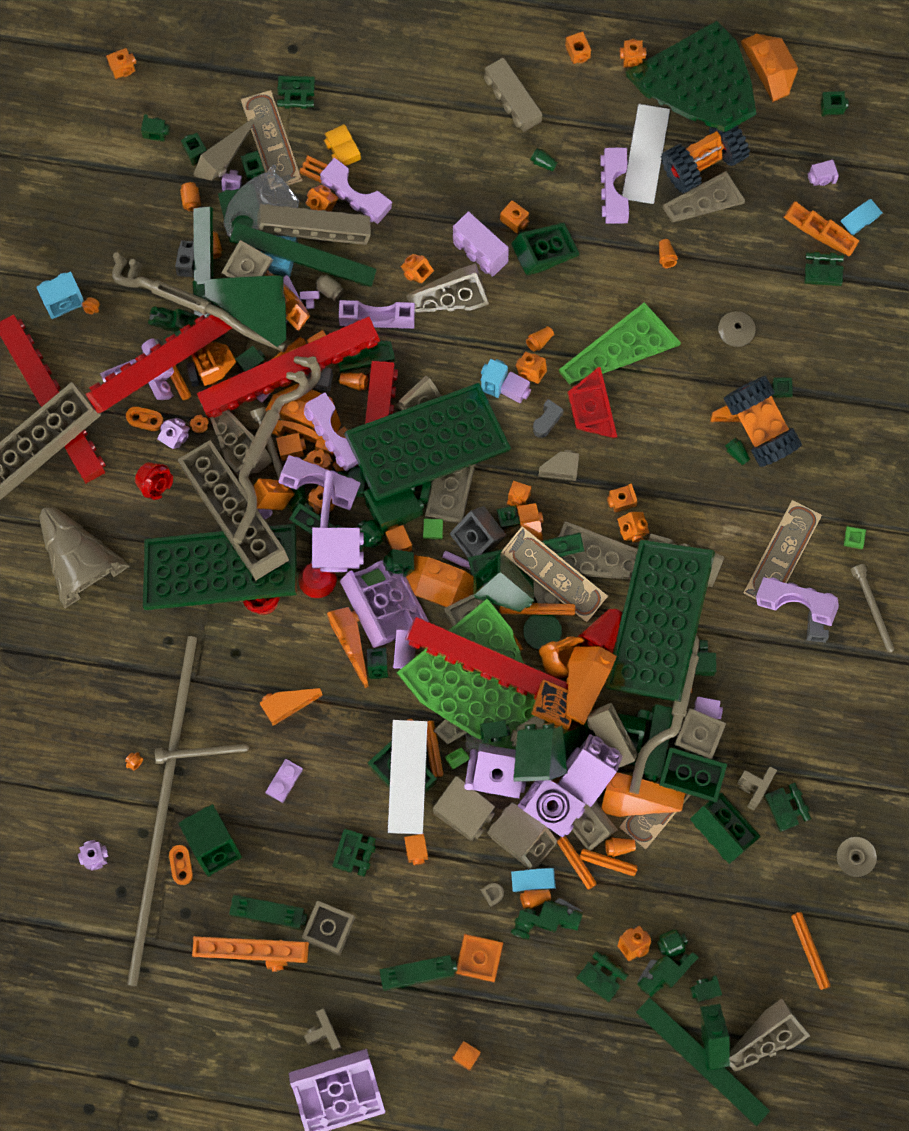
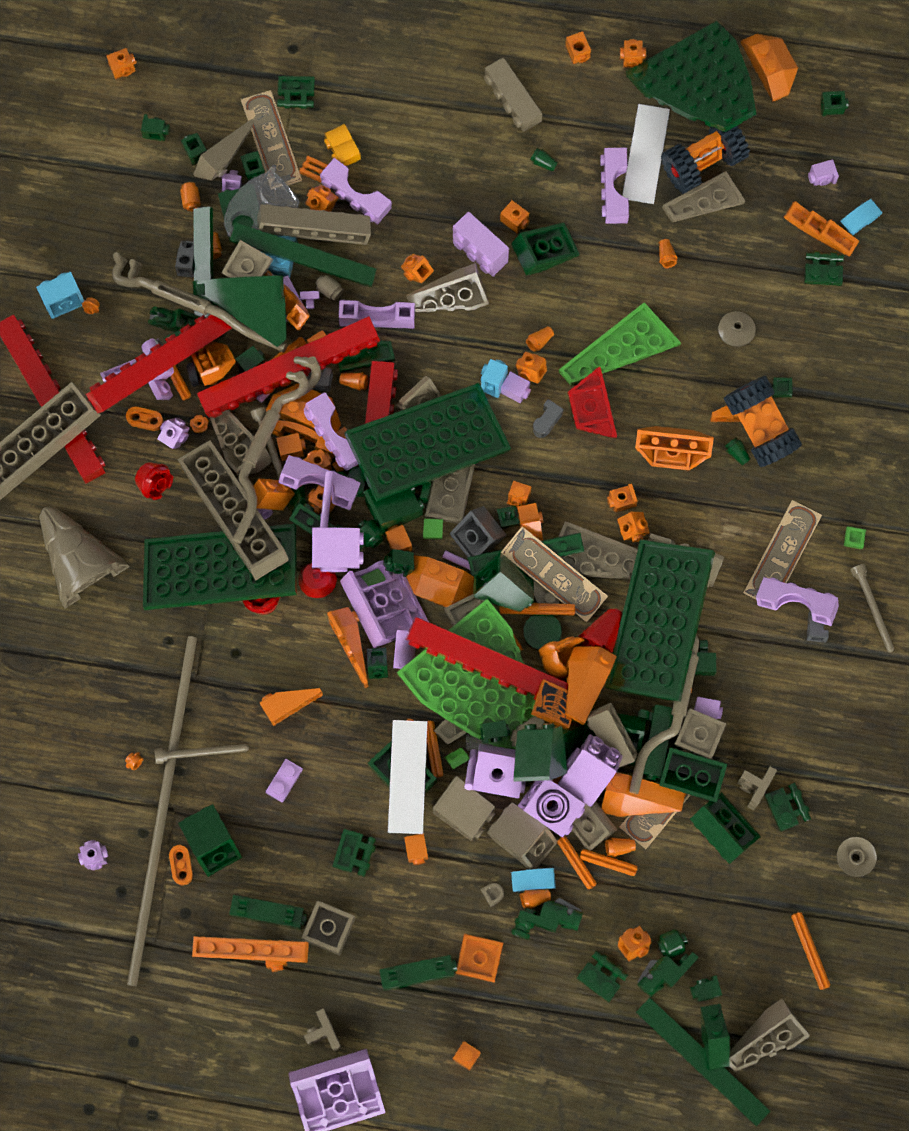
(561, 466): dark tan slope -> none
(673, 447): none -> orange wedge

